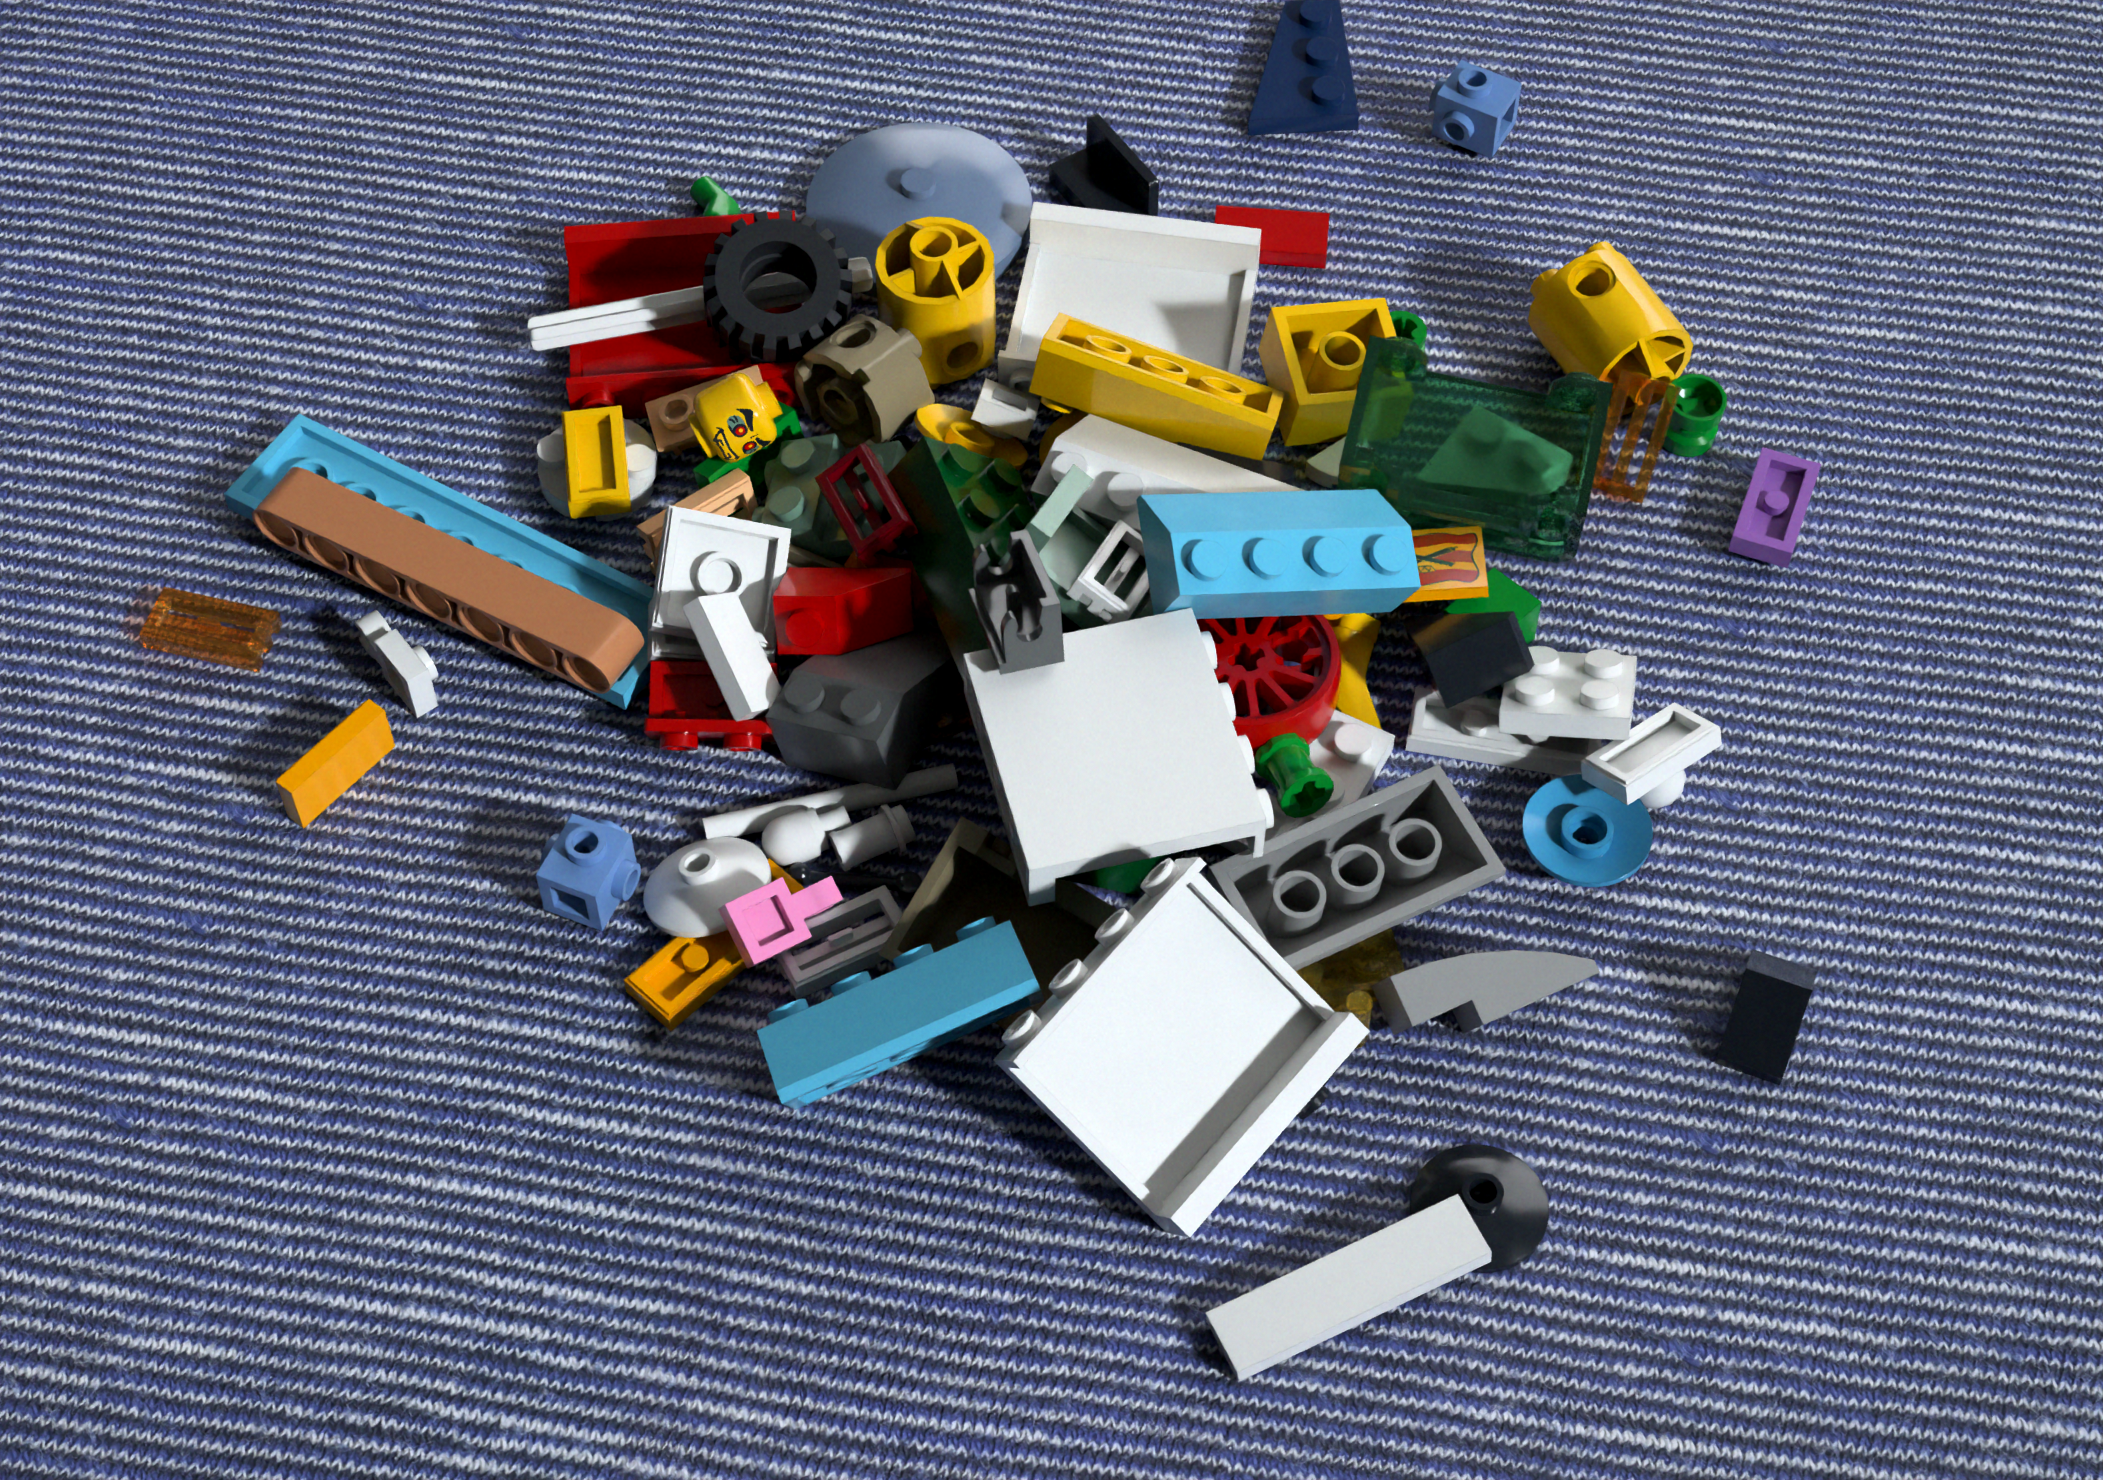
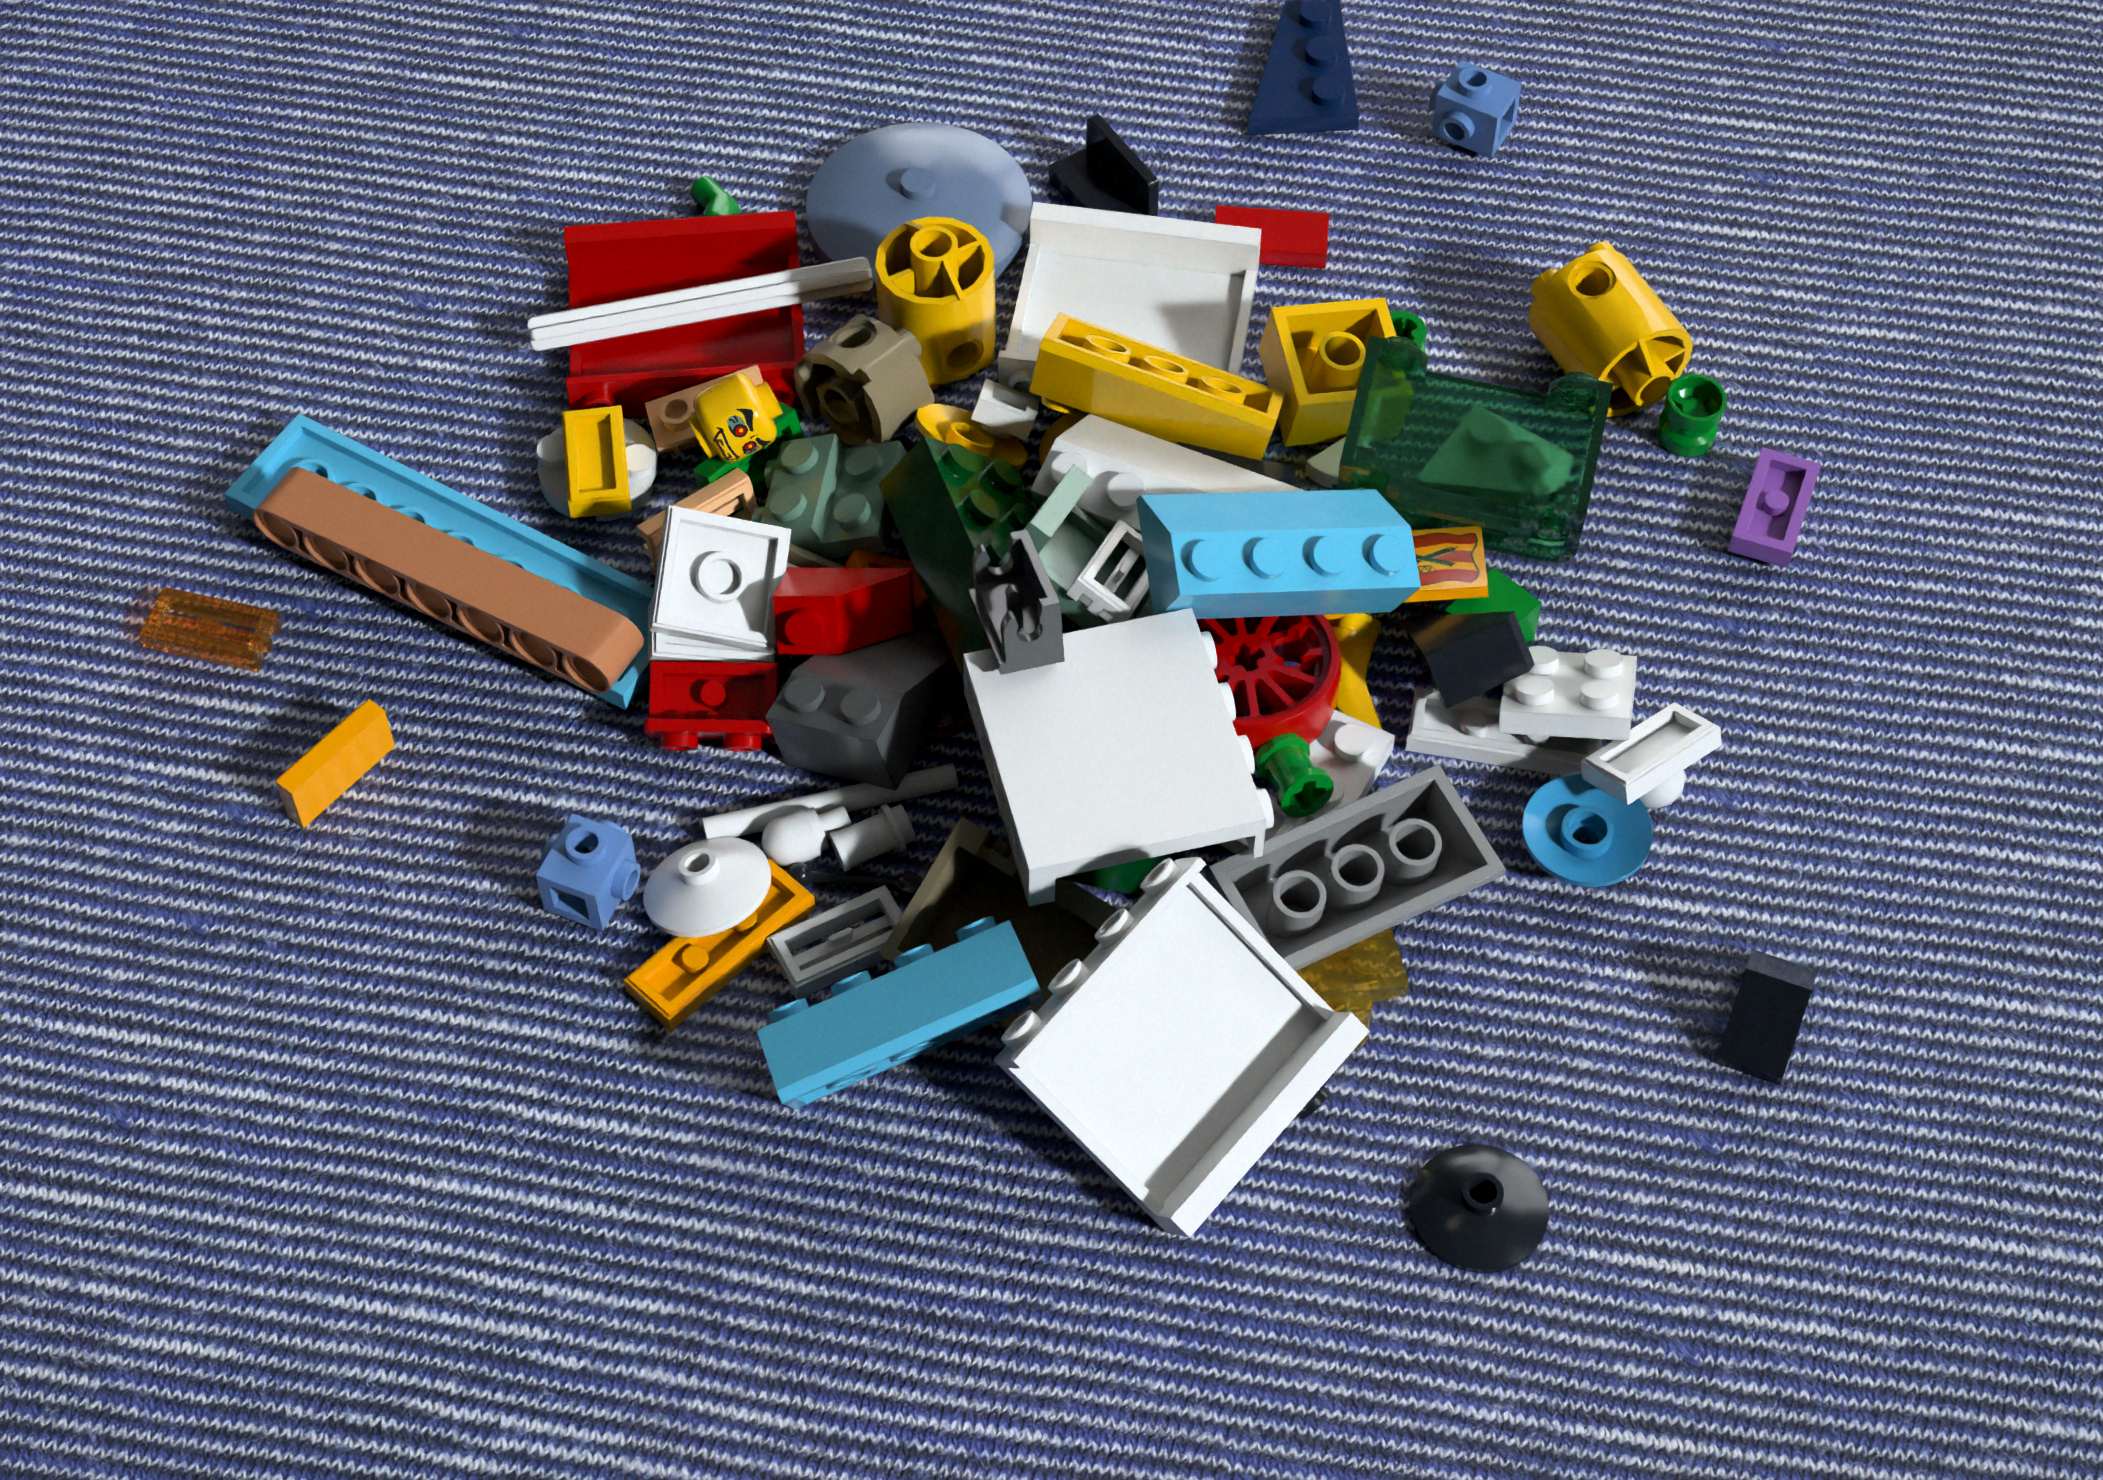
(405, 668): white plate -> none
(733, 654): white tile -> none
(773, 919): bright pink plate -> none
(775, 248): black tyre -> none
(884, 533): dark red tile -> none
(1348, 1287): white tile -> none
(1477, 986): light grey slope -> none
(1648, 386): clear orange tile -> none

